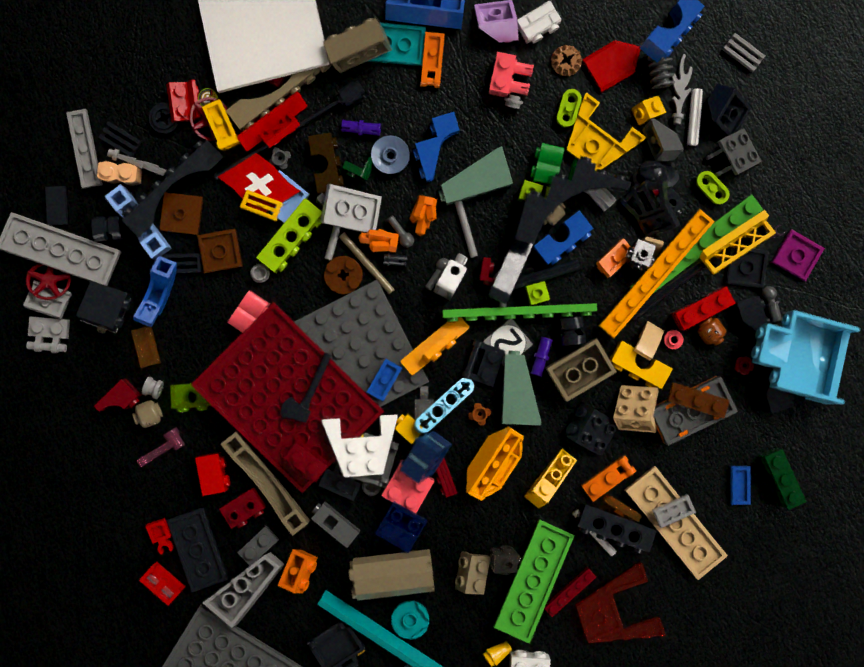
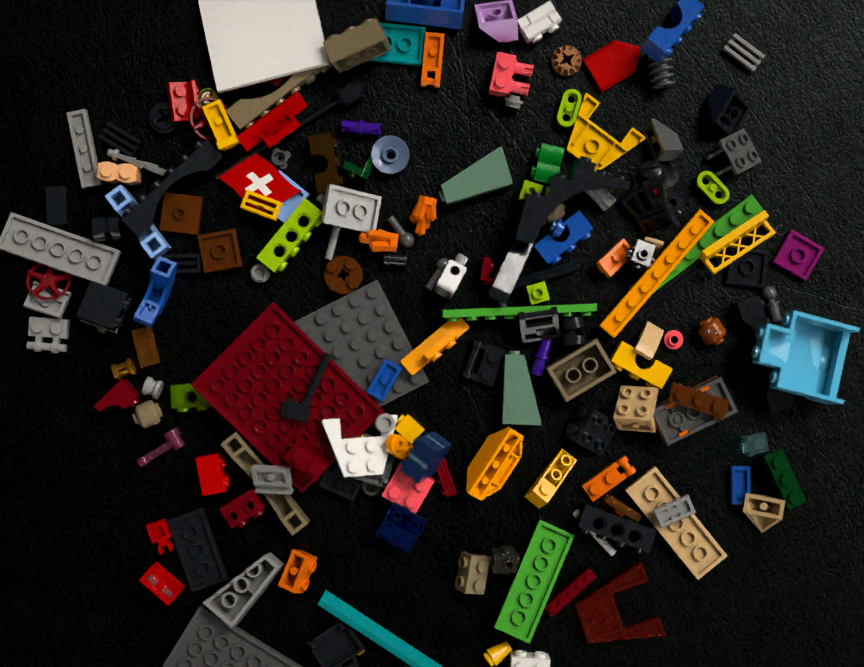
(116, 369): none -> pearl gold bush
(248, 311): coral brick -> none
(258, 545): dark grey plate -> none
(272, 479): none -> light grey plate
(335, 524): dark grey brick -> none
(367, 264): dark tan bar -> none
(384, 423): none -> light grey tile
(391, 575): dark tan brick -> none
(398, 446): none -> light orange plate
(410, 619): teal tile -> none
(424, 403): clear plate -> none
(428, 150): blue arch -> none
(443, 405): medium azure beam -> none
(466, 229): light grey bar -> none
(474, 414): dark orange plate -> none
(509, 338): sticker -> none
(540, 329): none -> black plate
(556, 227): none -> blue plate
(648, 110): yellow bracket -> none
(679, 88): light grey piece -> none
(694, 117): white axle -> none
(703, 308): red arch -> none
(739, 365): dark red plate -> none
(754, 444): none -> clear light blue bracket
(763, 510): none -> tan slope

